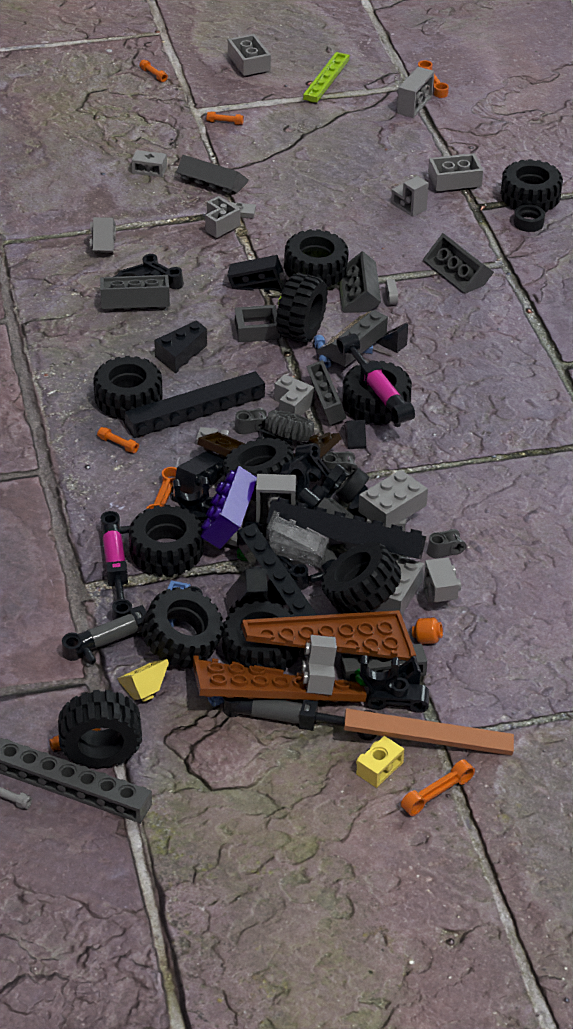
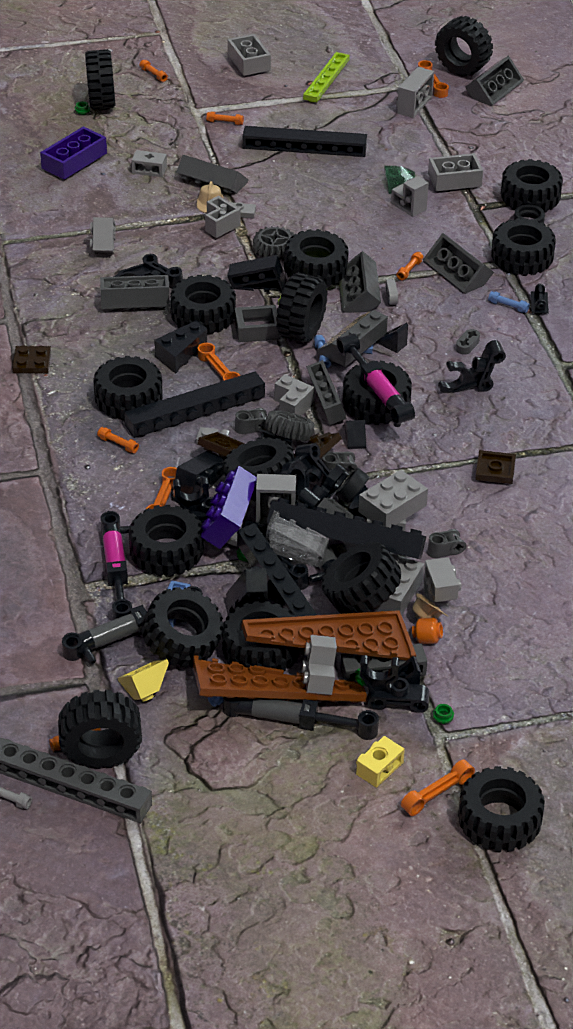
(32, 359): none -> dark brown plate
(73, 152): none -> dark purple brick
(82, 108): none -> green plate
(100, 79): none -> black tyre
(204, 300): none -> black tyre
(206, 353): none -> orange piece
(207, 193): none -> tan piece
(271, 241): none -> dark grey gear
(304, 141): none -> black brick
(397, 176): none -> clear green brick
(403, 272): none -> orange bar
(425, 608): none -> tan piece
(429, 732): nougat tile -> none
(443, 713): none -> green plate
(467, 341): none -> dark grey beam
(474, 35): none -> black tyre
(479, 373): none -> black piece
(495, 82): none -> dark grey slope
(495, 297): none -> medium blue bar
(495, 467): none -> dark brown plate
(497, 830): none -> black tyre
(523, 246): none -> black tyre
(539, 300): none -> black hinge

